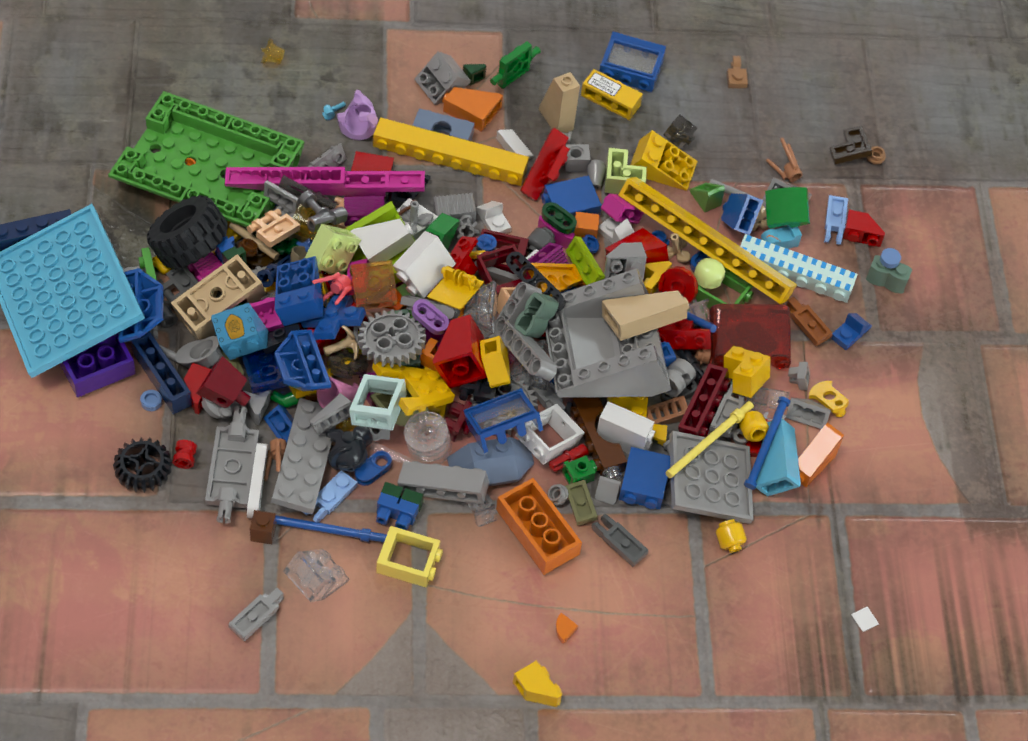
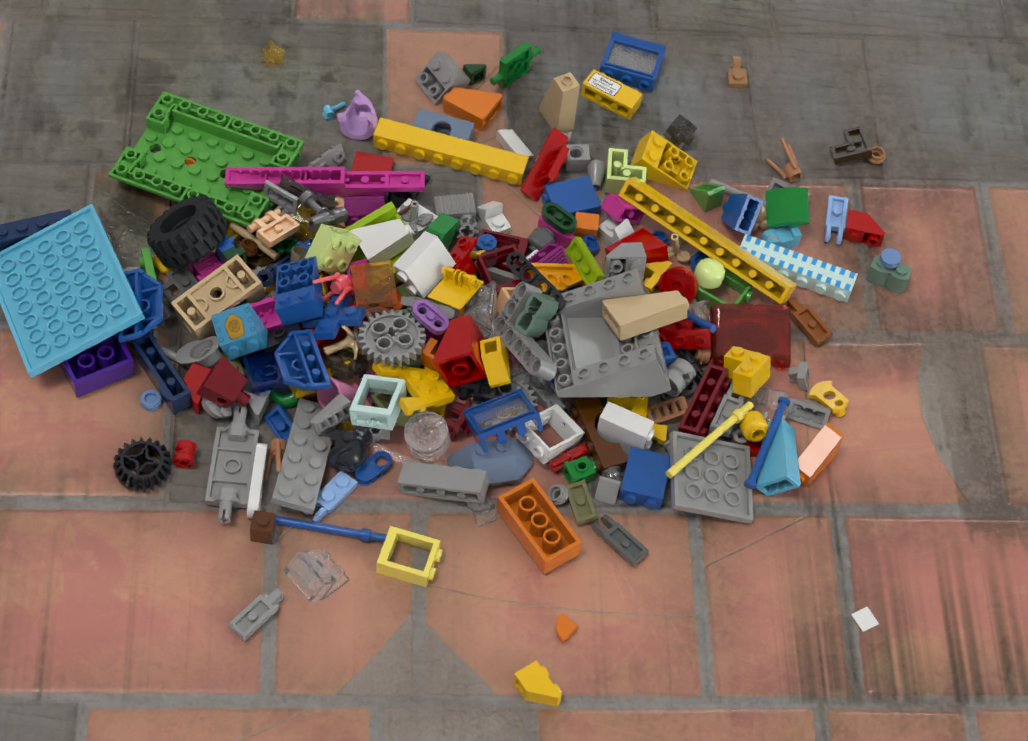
(398, 505): blue hips -> none
(730, 535): yellow head -> none
(850, 331): blue slope -> none

